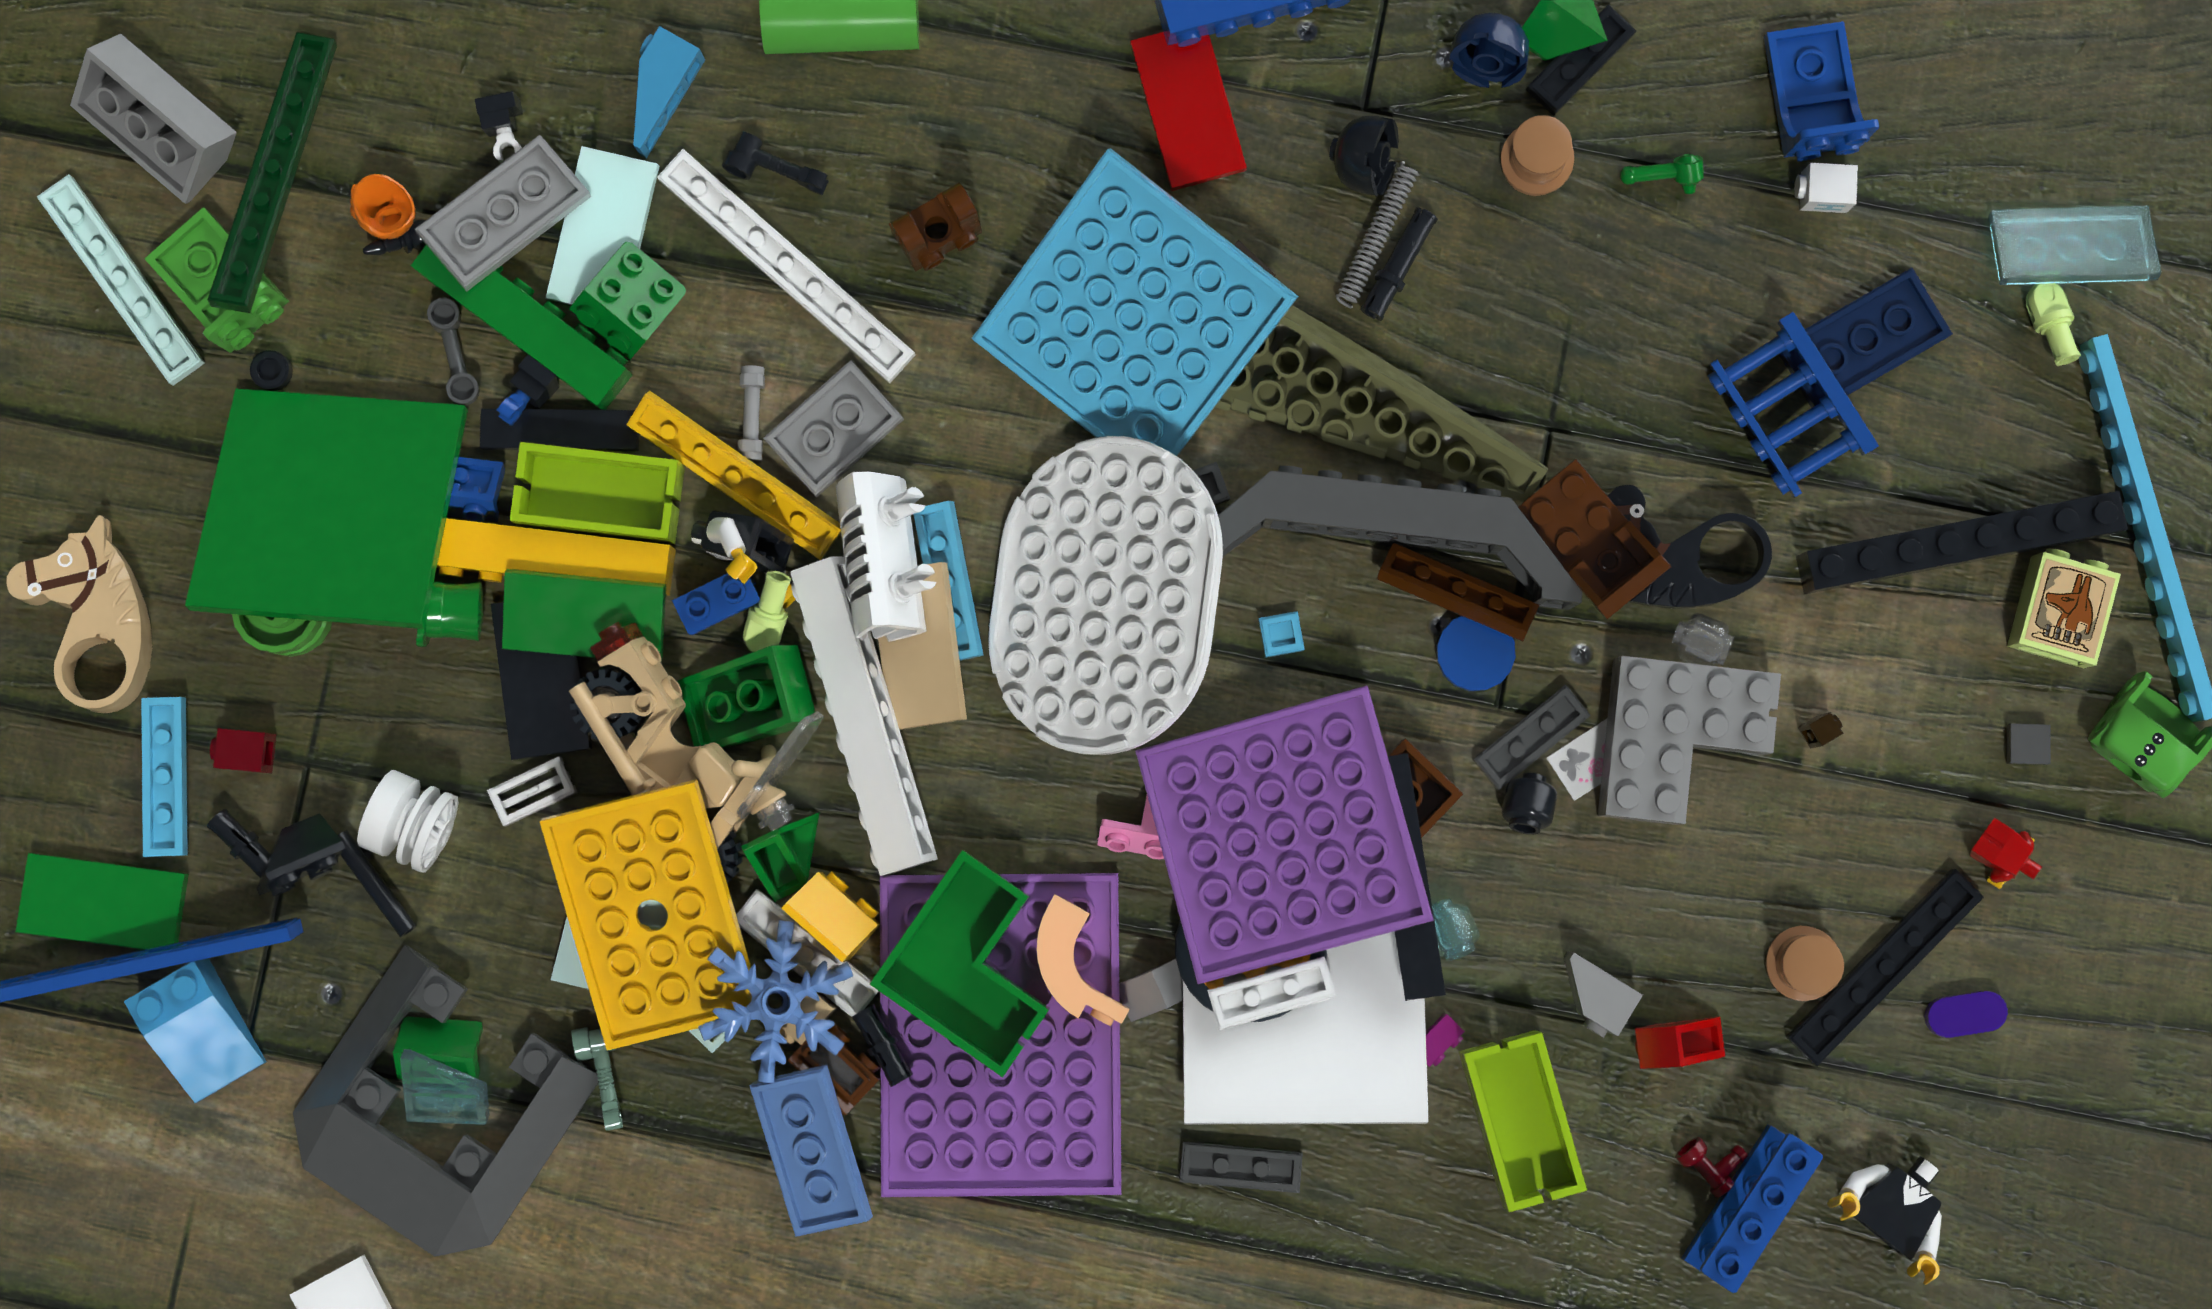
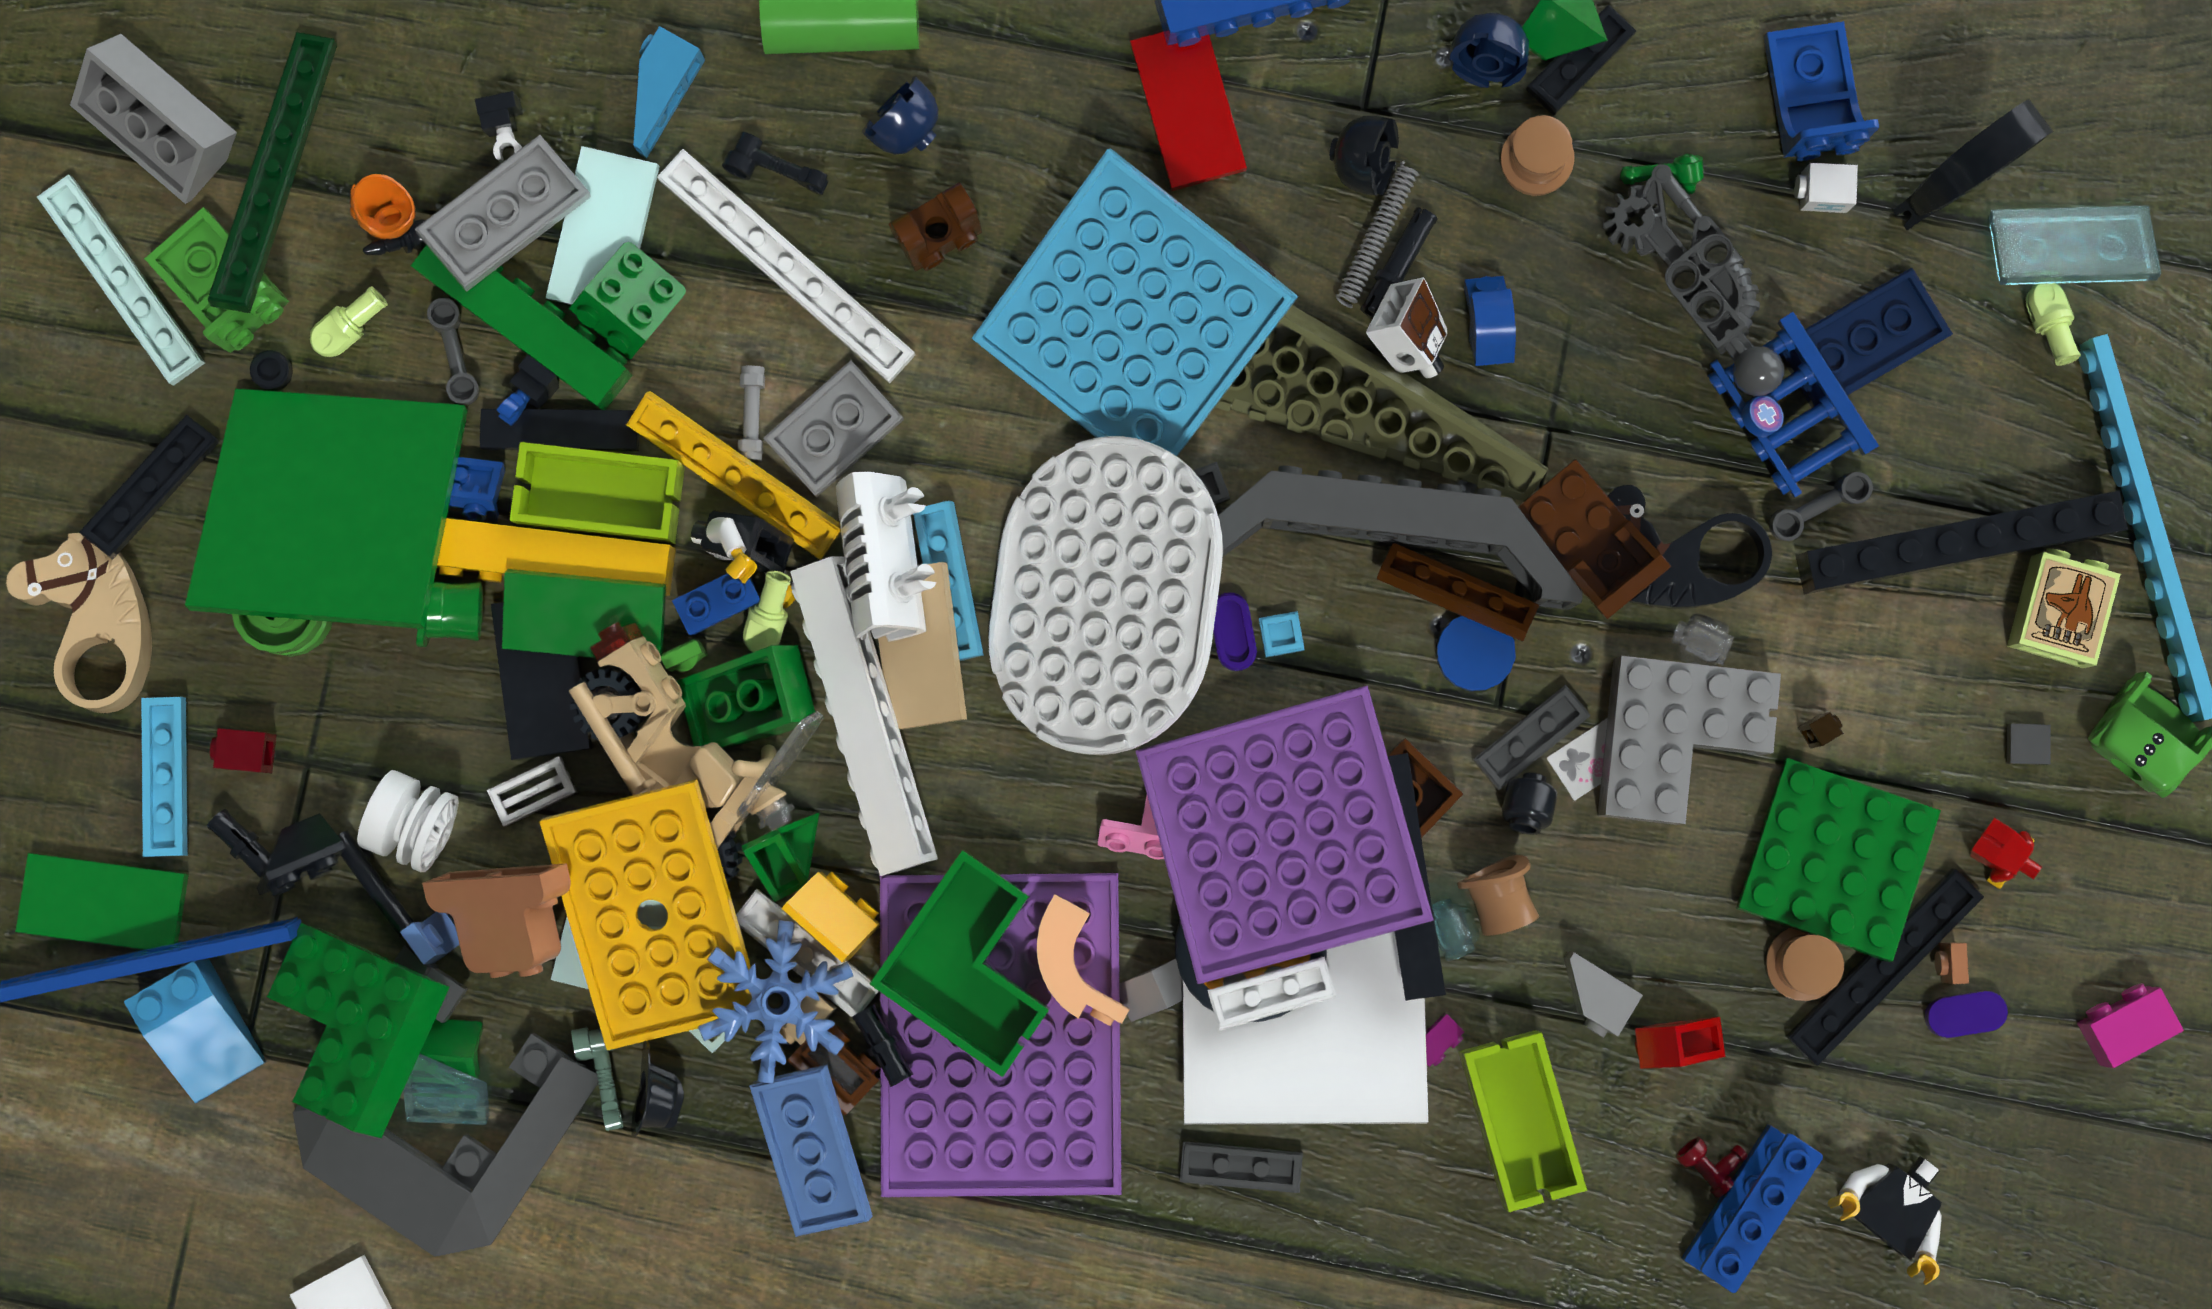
(149, 487): none -> black tile
(345, 325): none -> yellowish green arm
(373, 1031): none -> green piece
(432, 937): none -> medium blue bracket
(503, 915): none -> nougat brick
(658, 1097): none -> black piece
(684, 656): none -> bright green tile
(905, 120): none -> dark blue cylinder
(1234, 633): none -> dark purple tile
(1409, 328): none -> white torso
(1491, 320): none -> blue brick
(1501, 895): none -> medium nougat piece
(1727, 283): none -> dark grey arm
(1762, 416): none -> tile
(1838, 859): none -> green plate
(1849, 488): none -> dark grey bar
(1952, 963): none -> nougat plate
(1977, 161): none -> black animal
(2129, 1025): none -> dark pink brick

